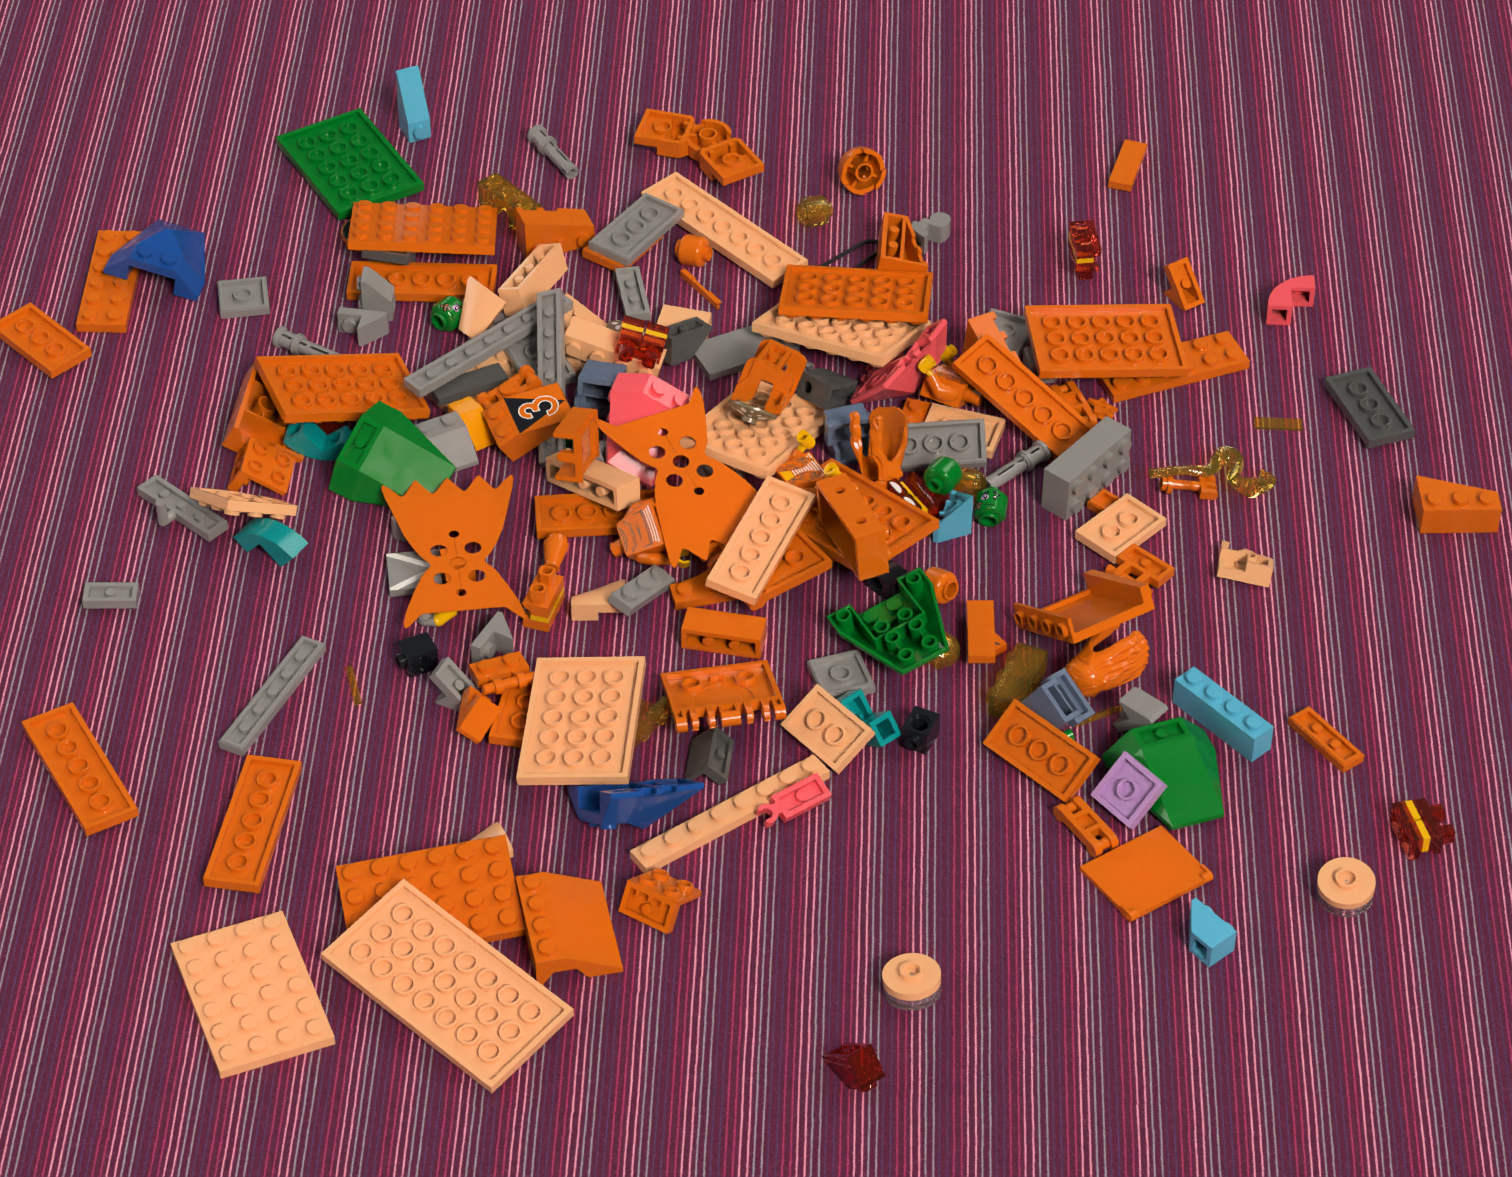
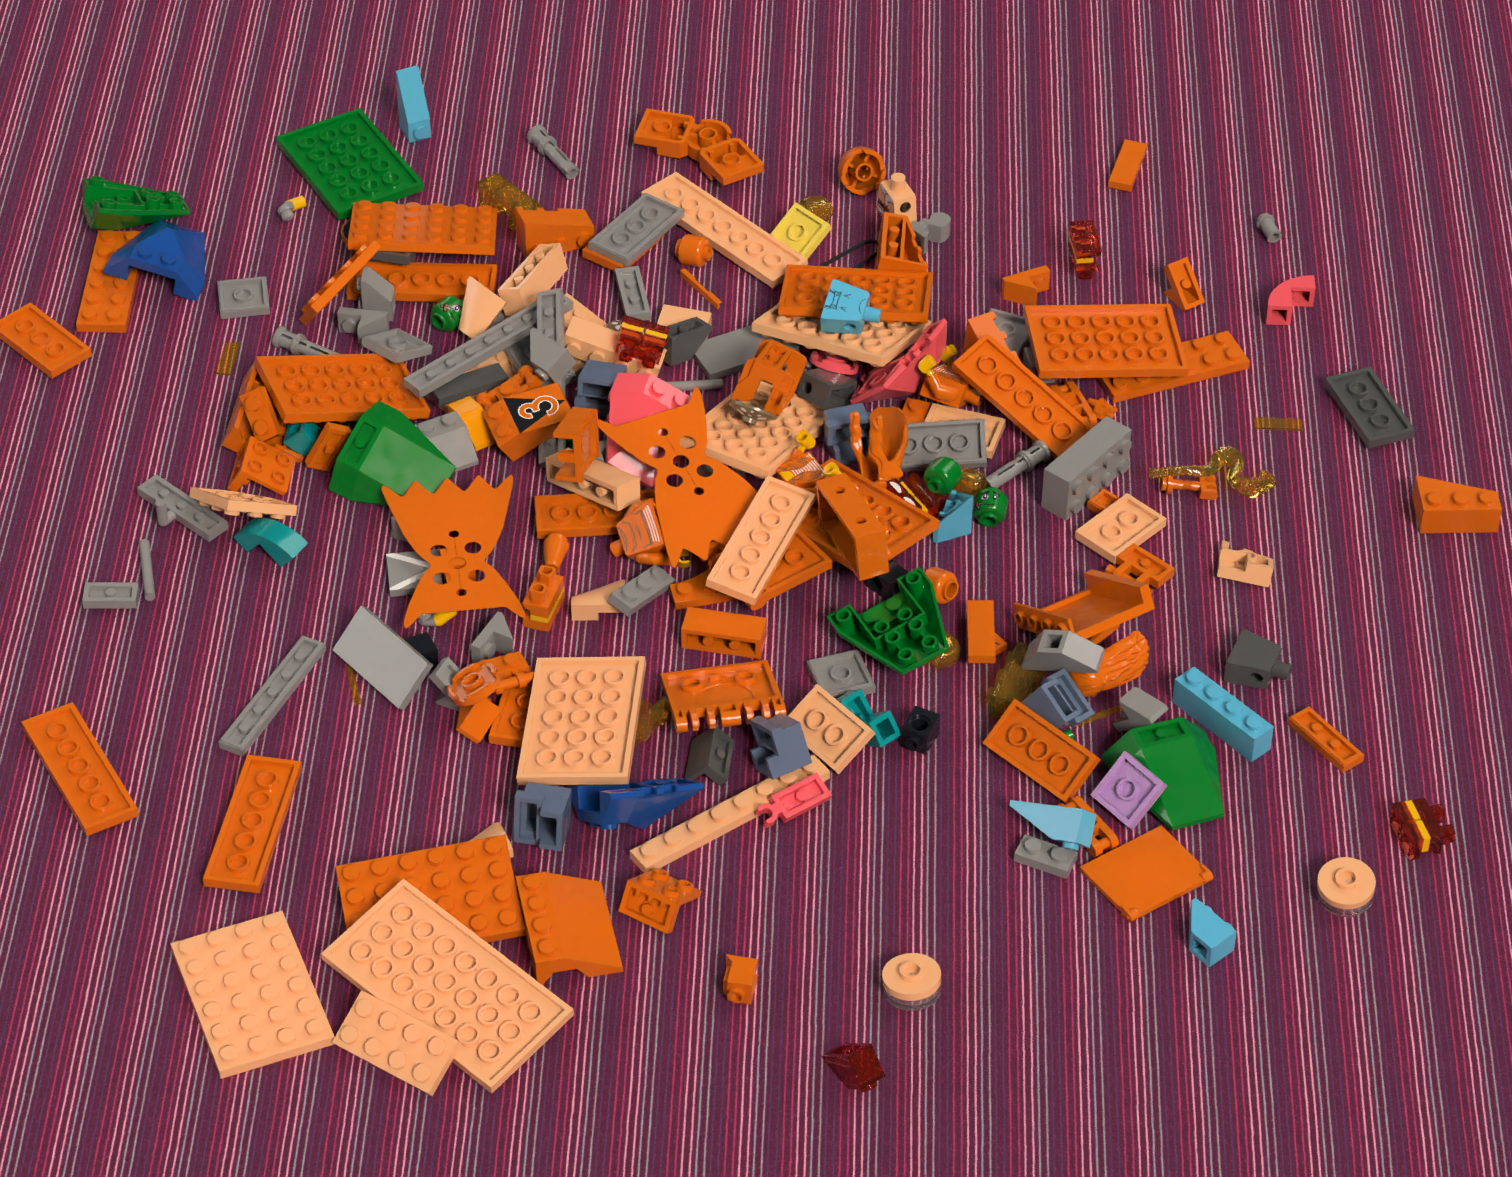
(121, 205): none -> green wedge
(147, 572): none -> light grey bar
(228, 358): none -> clear yellow window
(261, 414): none -> orange plate
(290, 205): none -> arm
(328, 446): none -> orange plate
(338, 281): none -> orange plate
(382, 657): none -> light grey tile
(396, 1043): none -> light nougat plate
(397, 345): none -> light grey tile
(473, 684): none -> orange tile
(542, 815): none -> sand blue plate
(549, 357): none -> light grey slope
(701, 384): none -> light grey bar
(740, 979): none -> orange window
(780, 746): none -> sand blue plate
(801, 230): none -> light yellow tile
(834, 363): none -> coral tile
(847, 309): none -> medium azure torso
(897, 197): none -> light nougat torso
(1025, 285): none -> orange slope
(1045, 856): none -> light grey plate
(1063, 649): none -> light grey slope
(1063, 824): none -> medium azure slope
(1255, 662): none -> dark grey torso
(1267, 224): none -> light grey pin

